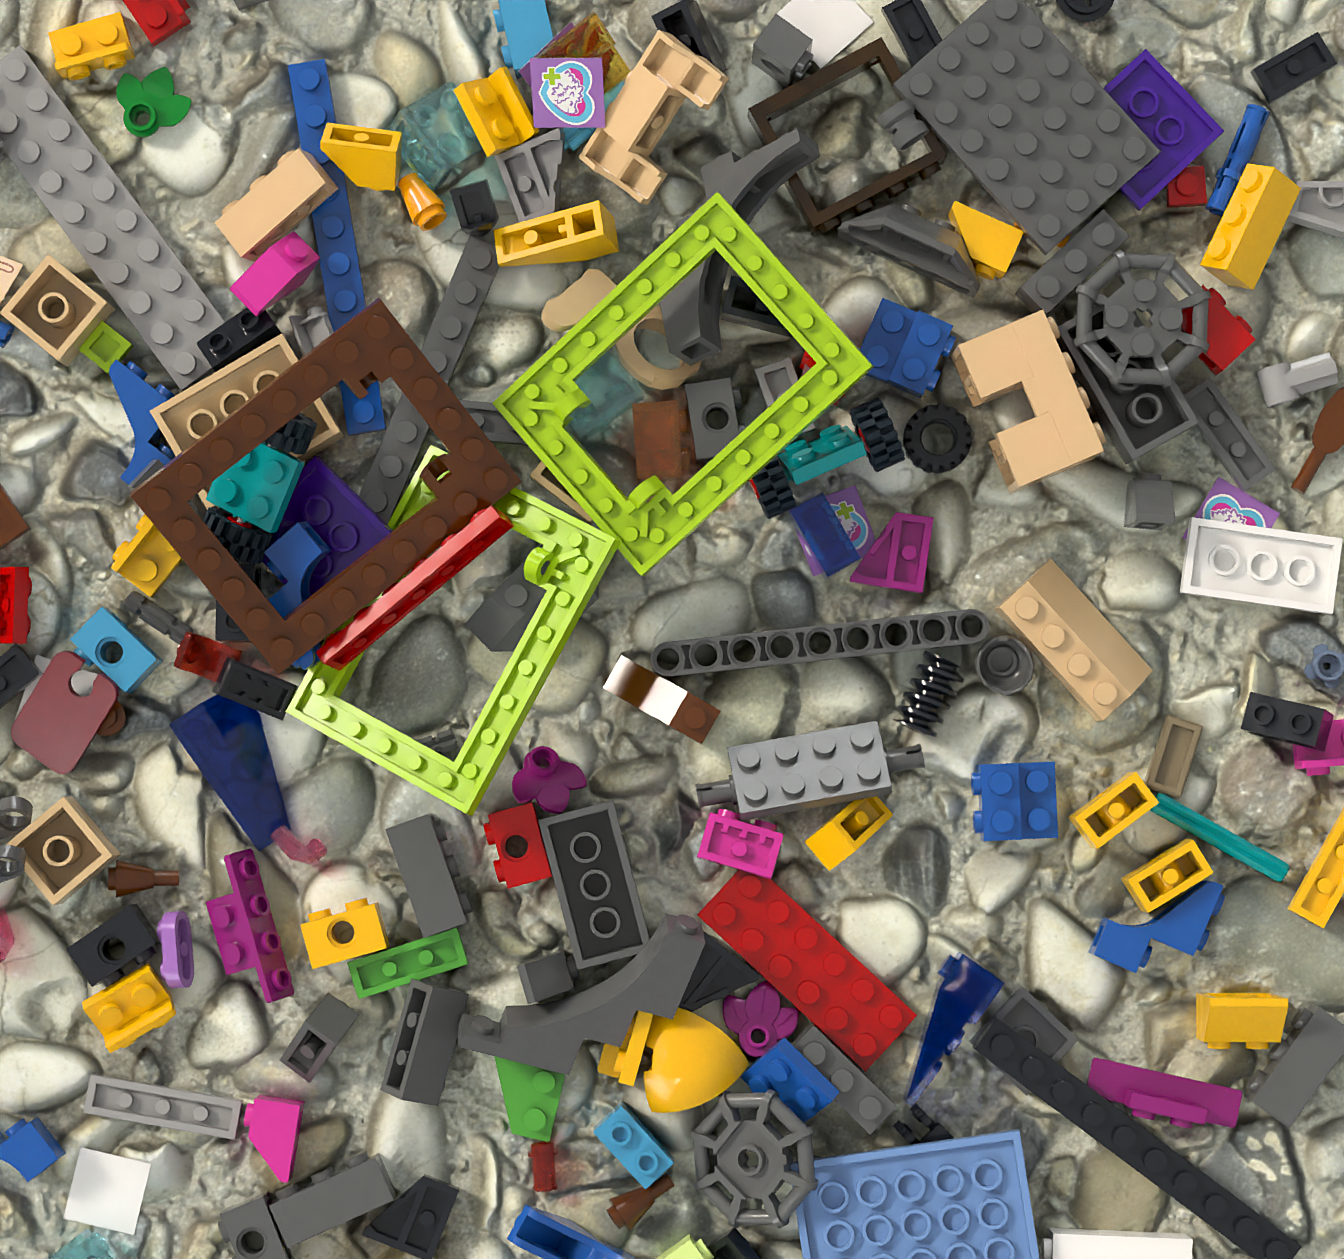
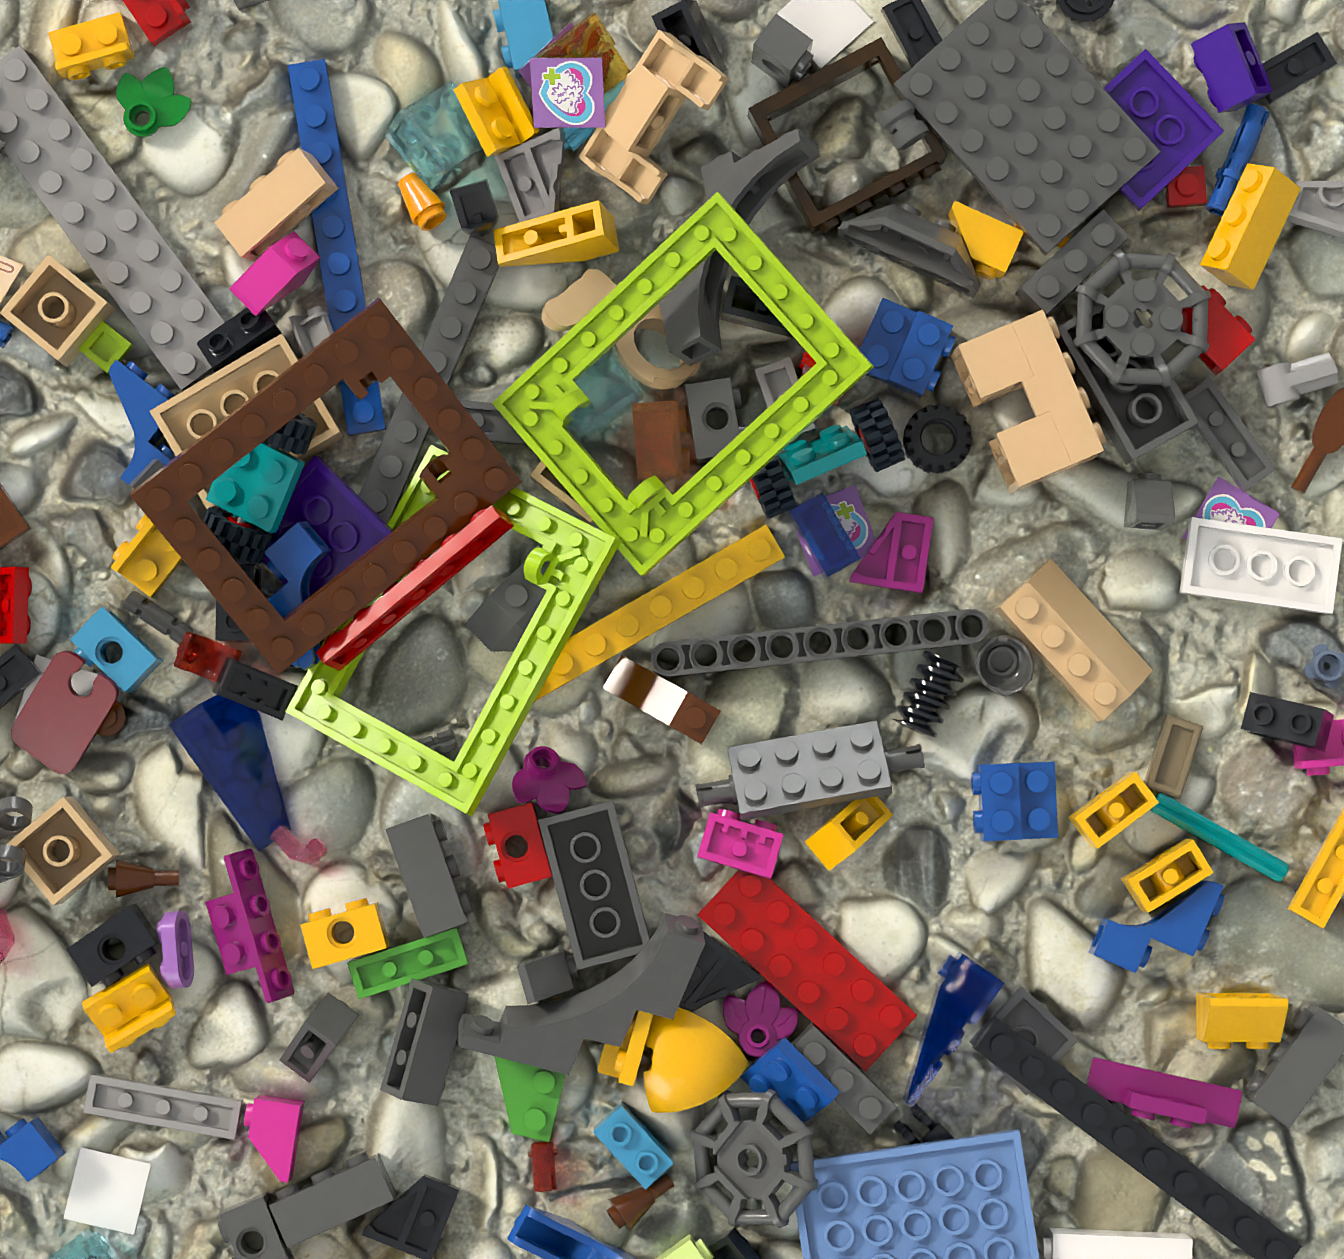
(364, 154): yellow slope -> none
(663, 606): none -> yellow plate
(1231, 67): none -> dark purple brick

